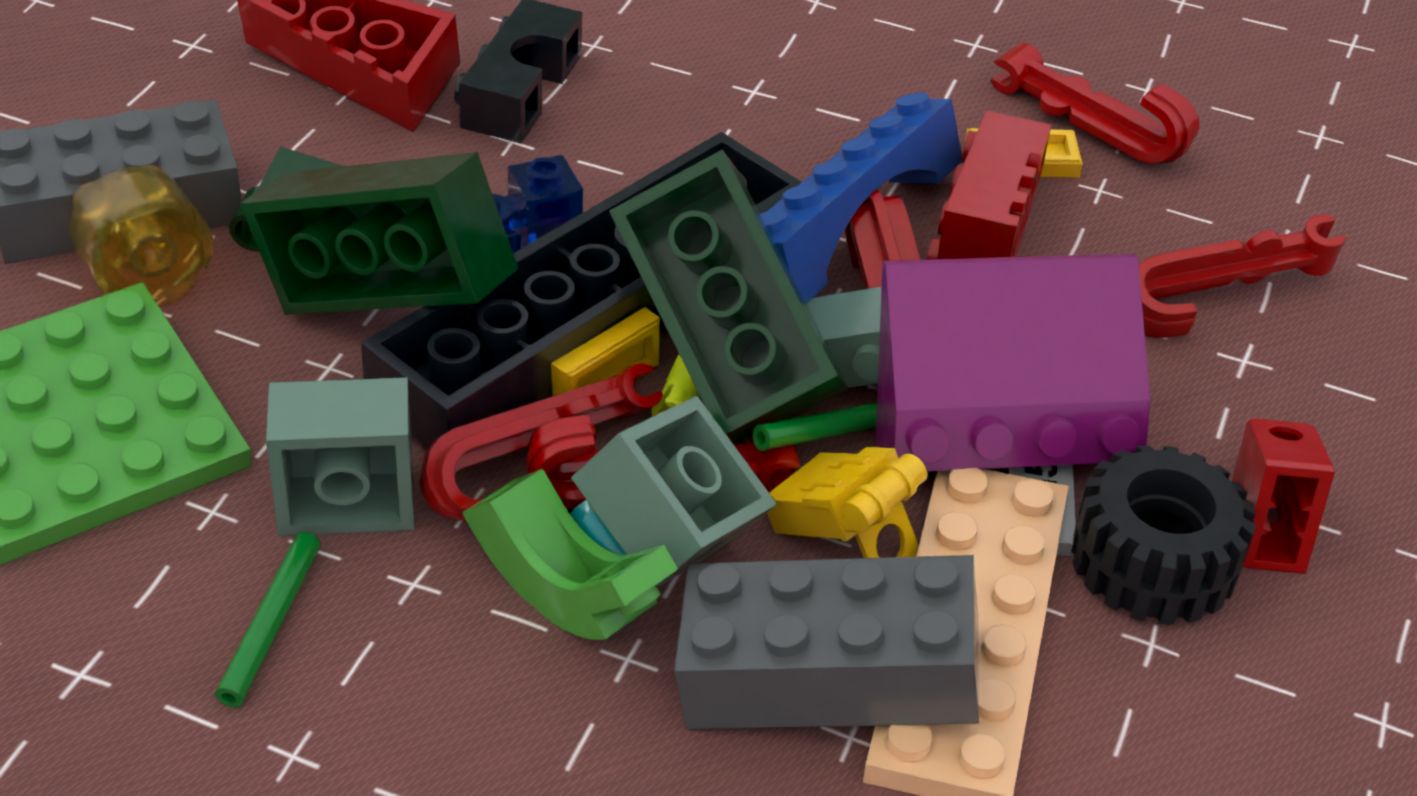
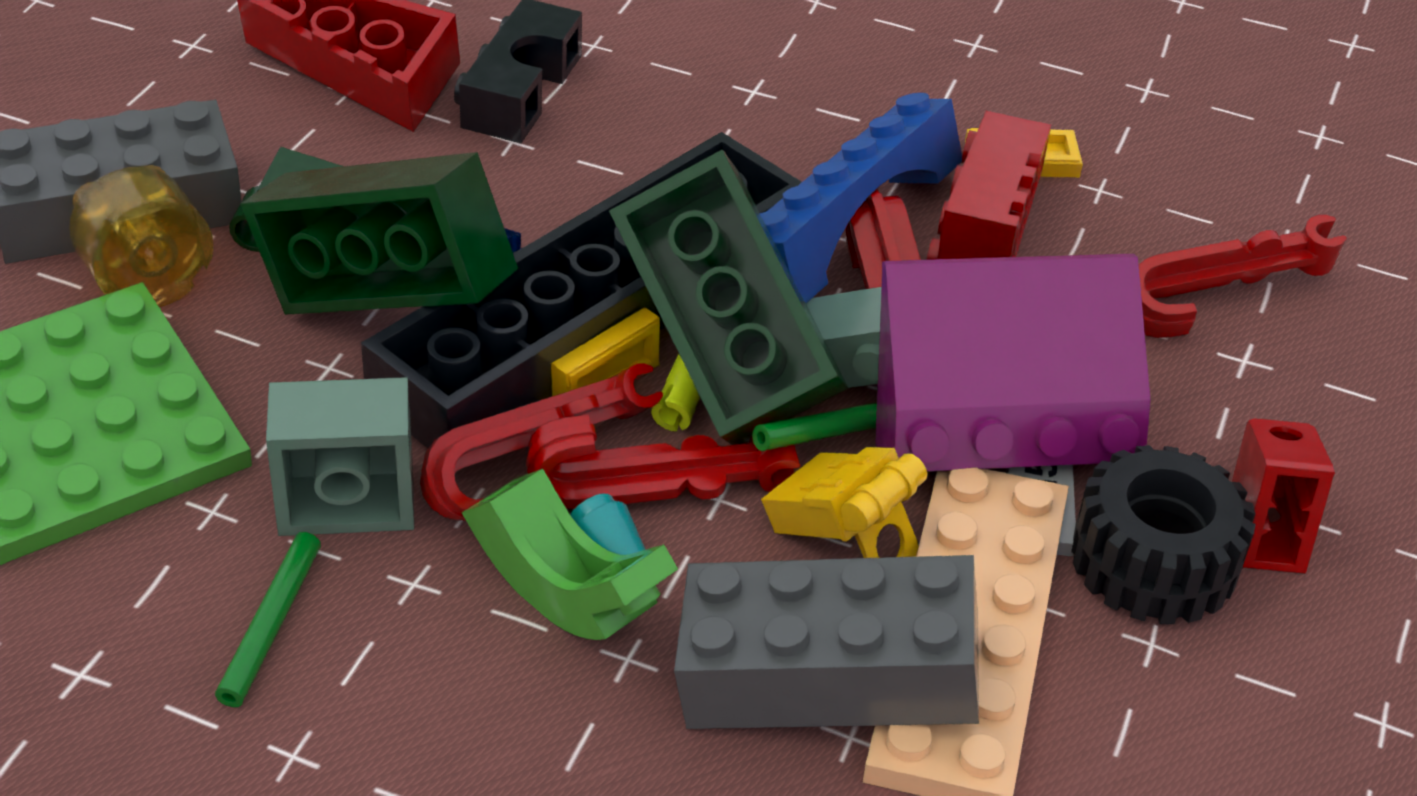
(540, 197): clear blue brick -> none
(674, 486): sand green brick -> none
(1101, 113): red piece -> none

